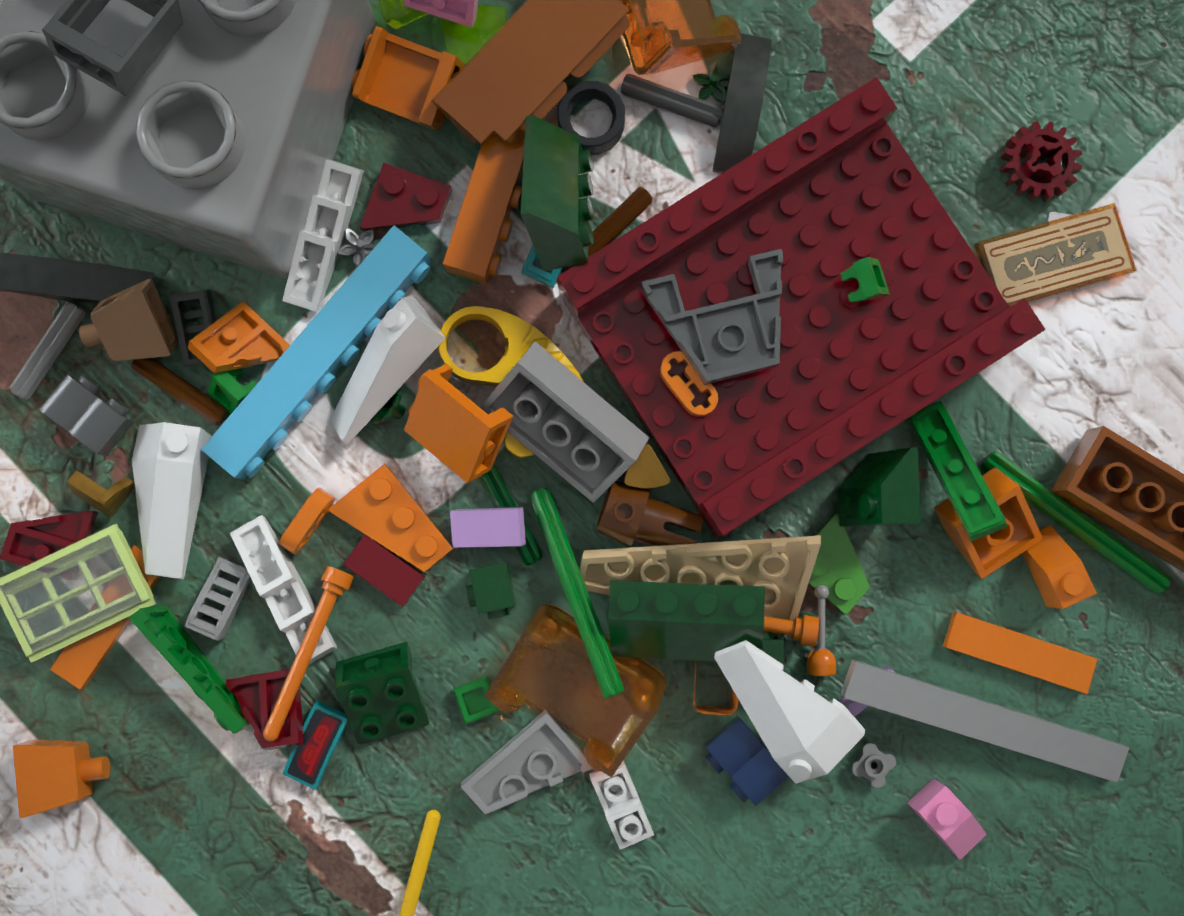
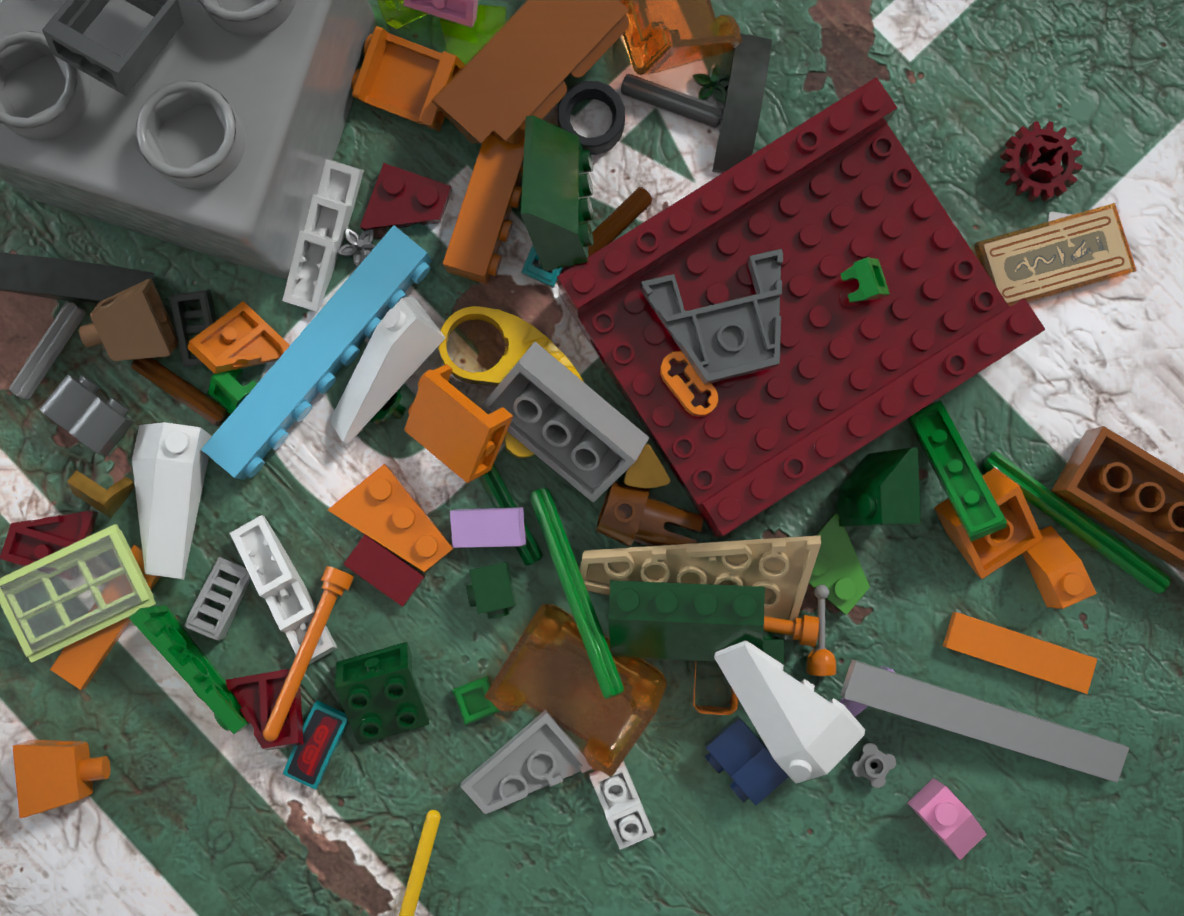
(307, 521): orange beam -> none

